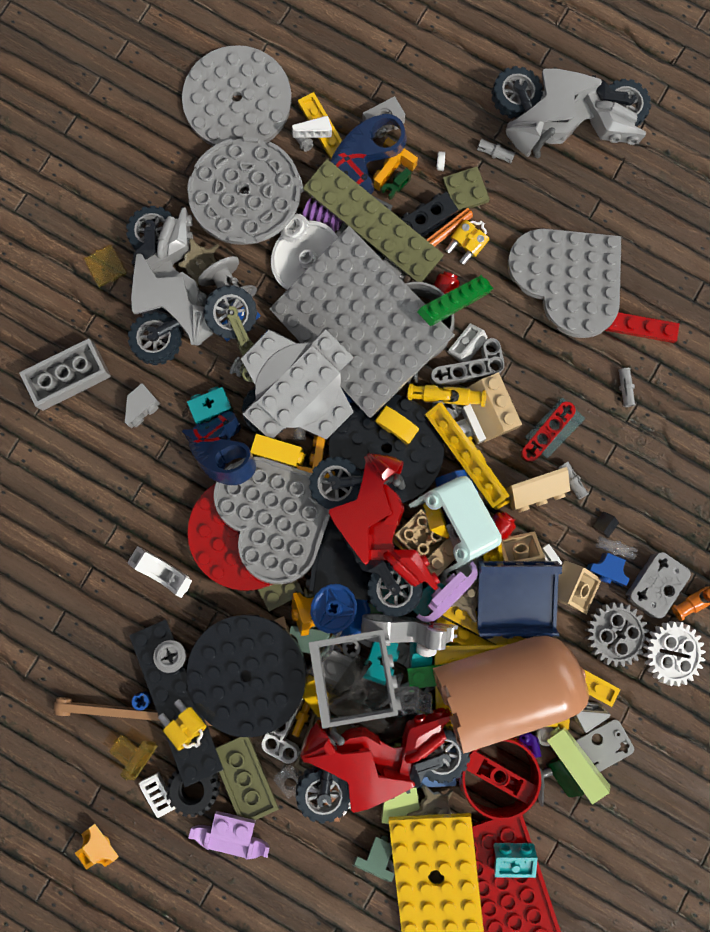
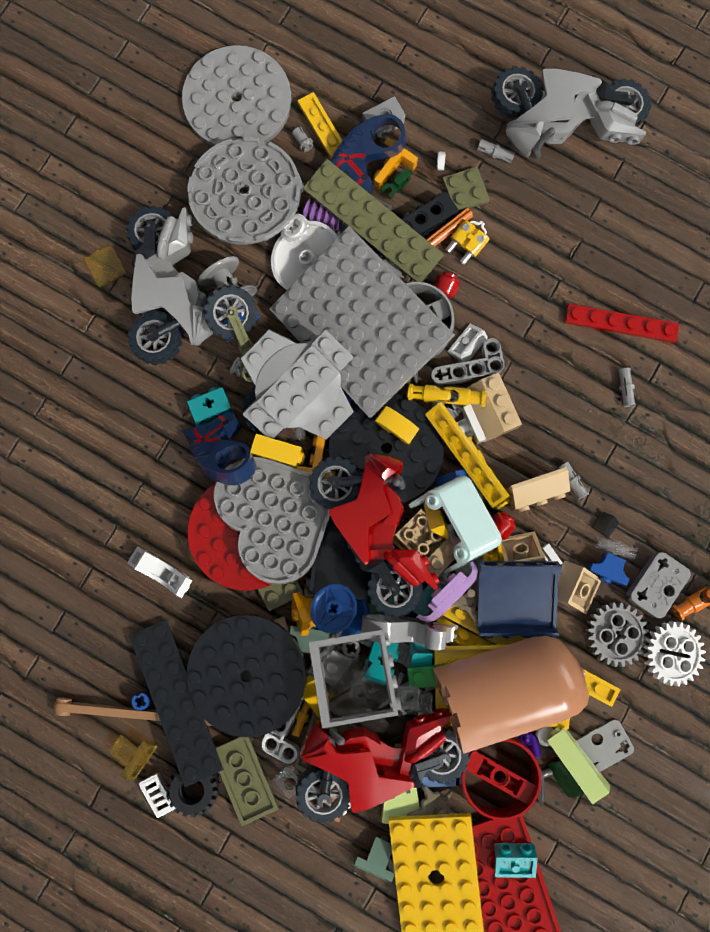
(65, 374): light grey brick -> none
(95, 848): light orange brick -> none
(139, 405): light grey slope -> none
(161, 652): light grey gear -> none
(184, 727): yellow piece -> none
(198, 259): dark tan piece -> none
(231, 836): lavender plate -> none
(313, 128): white slope -> none
(421, 650): white tile -> none
(455, 300): green plate -> none
(548, 432): red beam -> none
(573, 275): light grey plate -> none
(574, 422): clear light blue piece -> none
(591, 716): light grey slope -> none

